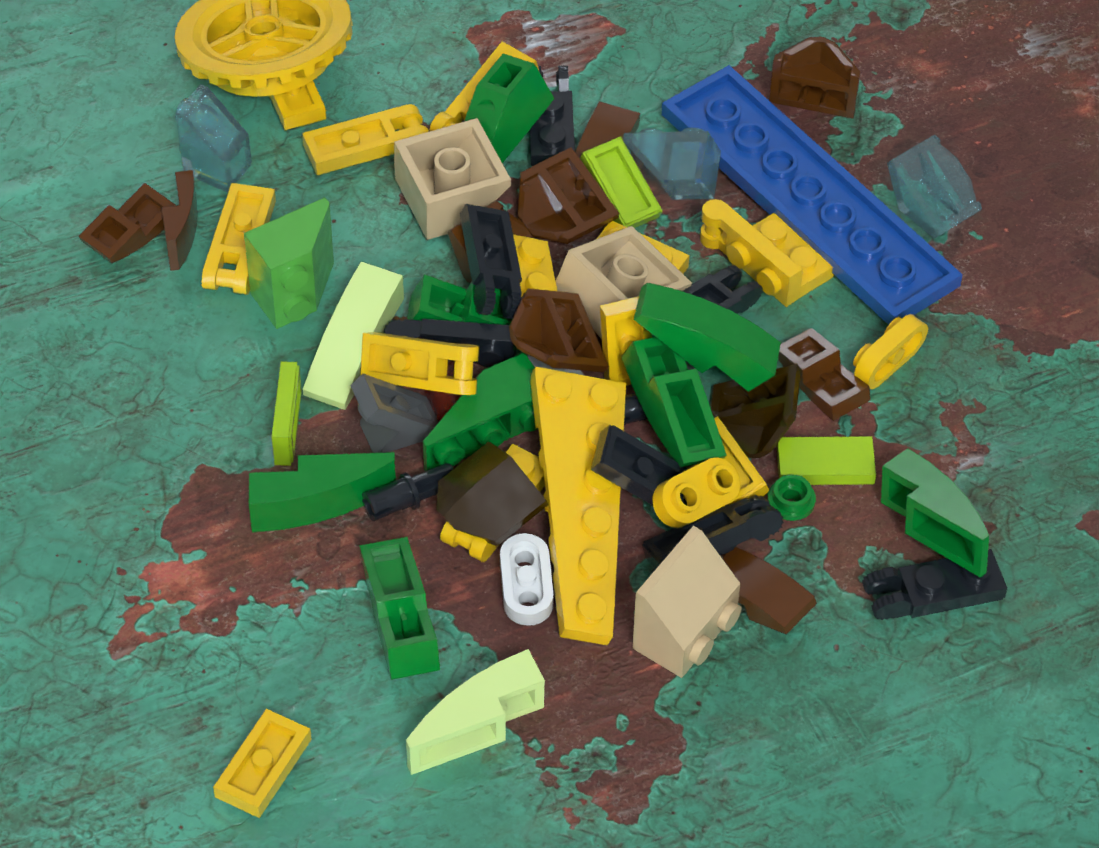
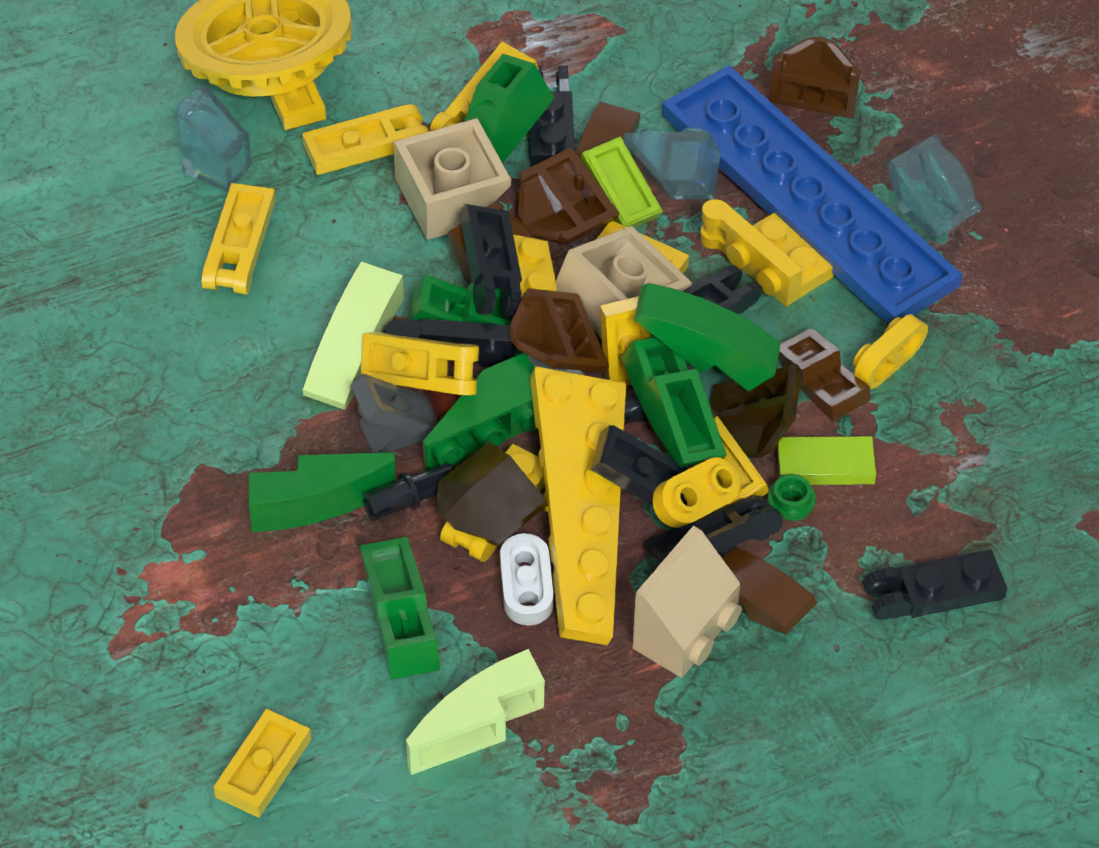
(130, 227): reddish brown slope -> none
(181, 220): reddish brown slope -> none
(286, 413): lime tile -> none
(291, 262): bright green slope -> none
(935, 511): green slope -> none

